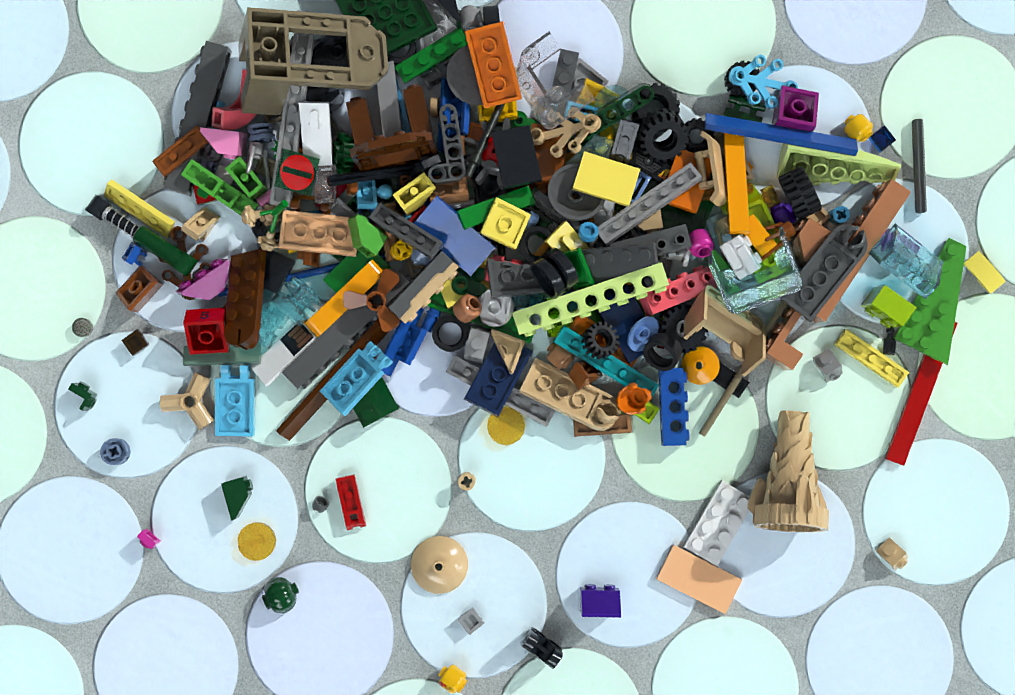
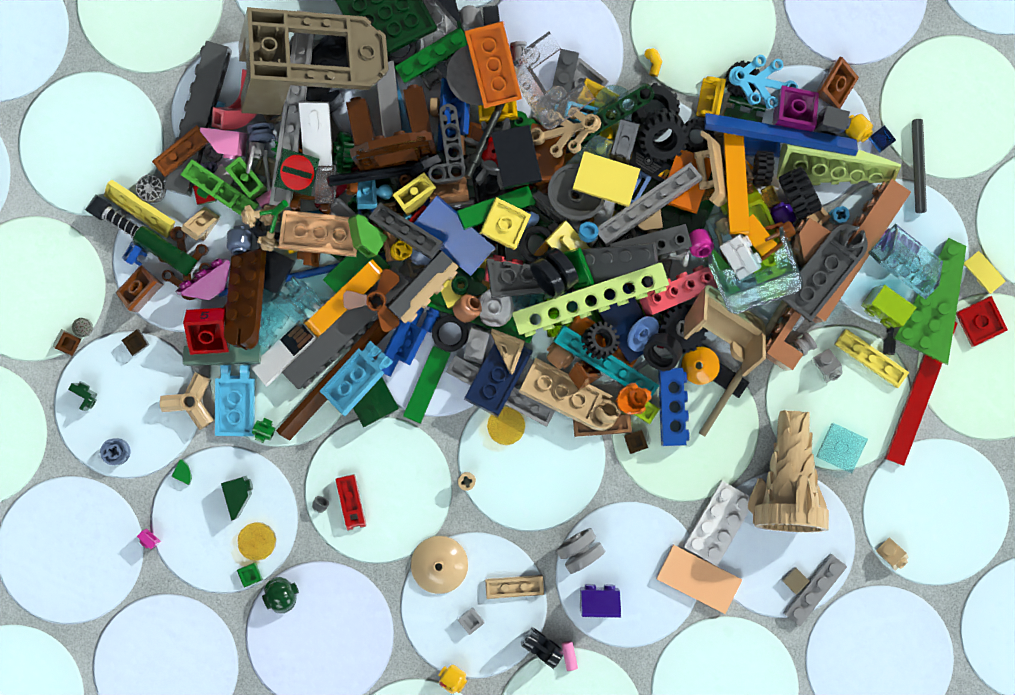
(66, 342): none -> reddish brown slope
(150, 189): none -> light grey wheel
(182, 472): none -> green tile
(239, 240): none -> sand blue head
(249, 574): none -> green tile
(263, 430): none -> green gear
(426, 384): none -> green tile
(514, 586): none -> tan tile
(517, 48): none -> light grey bush
(569, 655): none -> bright pink axle
(580, 550): none -> light grey wheel
(635, 441): none -> dark brown plate
(656, 61): none -> yellow arm
(710, 96): none -> yellow hinge
(753, 145): none -> blue tile
(763, 168): none -> black tyre
(795, 580): none -> dark tan tile
(805, 343): none -> light grey wheel
(815, 590): none -> light grey plate
(832, 121): none -> dark grey brick
(837, 83): none -> dark orange slope
(842, 448): none -> clear light blue tile
(981, 321): none -> red tile

